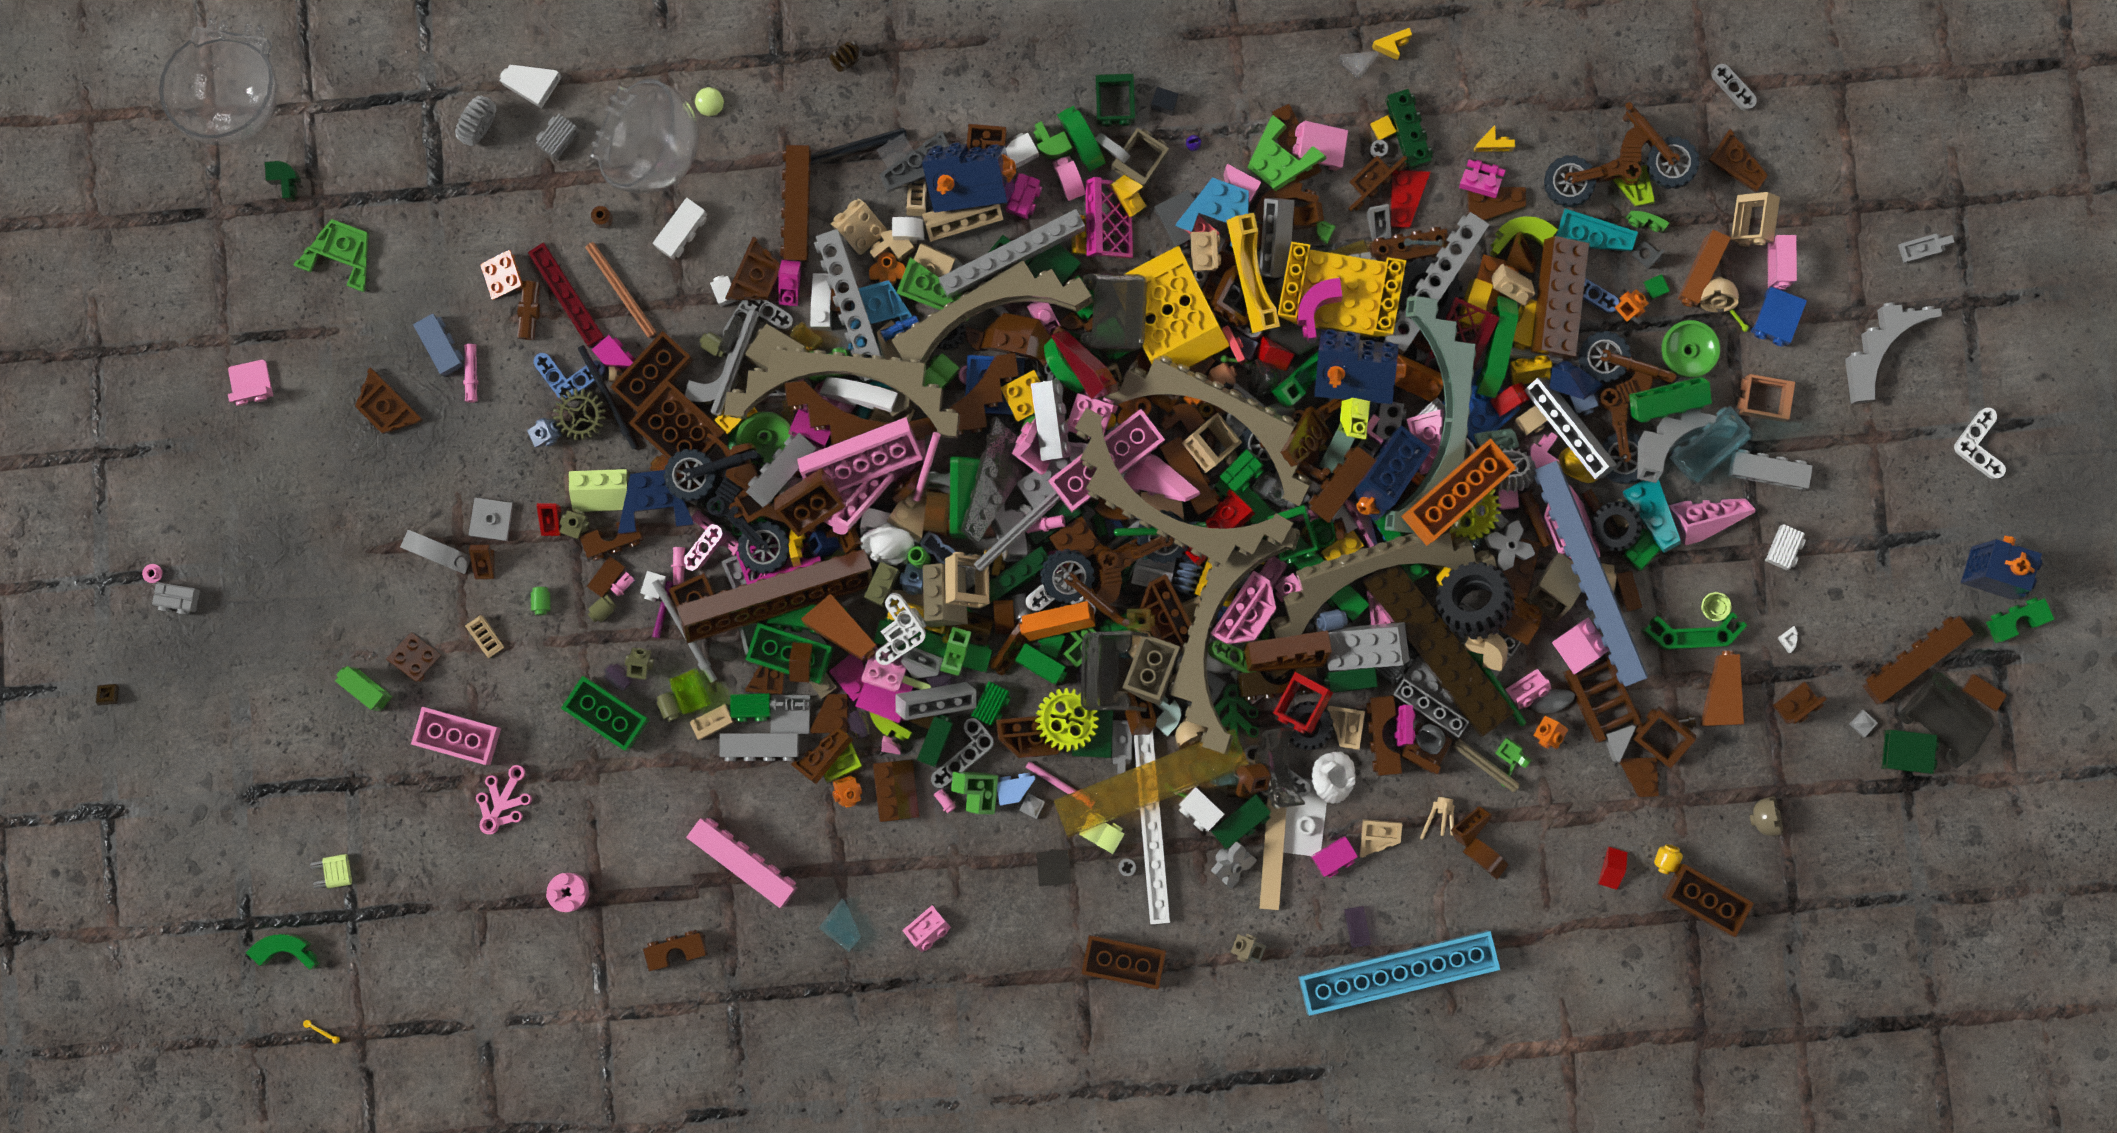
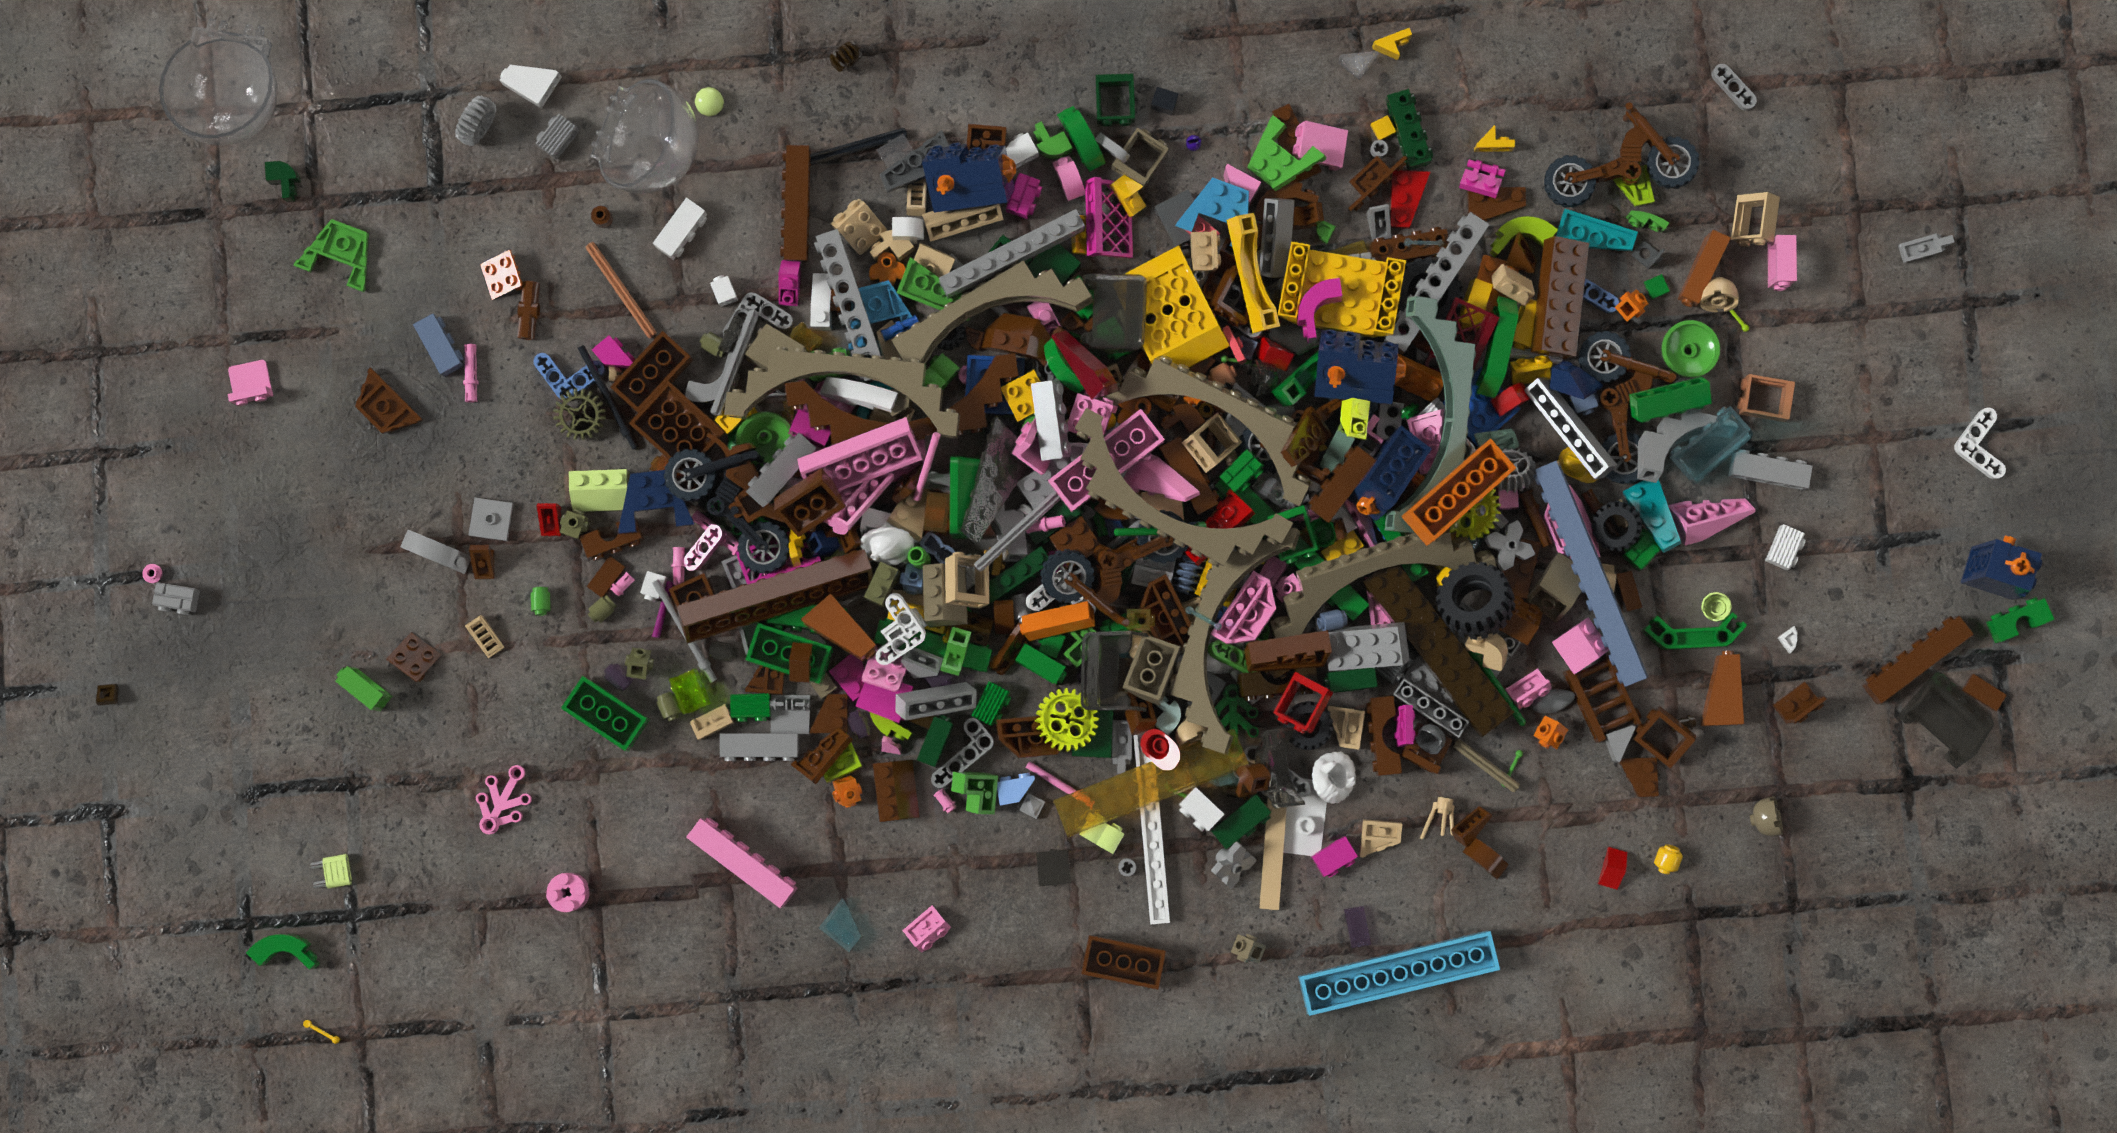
(456, 736): bright pink brick -> none
(544, 432): sand blue brick -> none
(566, 295): dark red tile -> none
(658, 954): reddish brown arch -> none
(755, 274): reddish brown wing -> none
(915, 683): yellowish green tile -> none
(1160, 749): none -> red piece
(1189, 610): none -> clear light blue hinge
(1410, 411): none -> green axle
(1511, 751): bright green plate -> none
(1531, 421): tan brick -> none
(1540, 454): bright pink brick -> none
(1707, 900): reddish brown brick -> none
(1736, 161): reddish brown wing -> none
(1778, 317): blue panel -> none
(1863, 367): light grey arch -> none
(1863, 723): light grey tile -> none
(1909, 751): dark green brick -> none

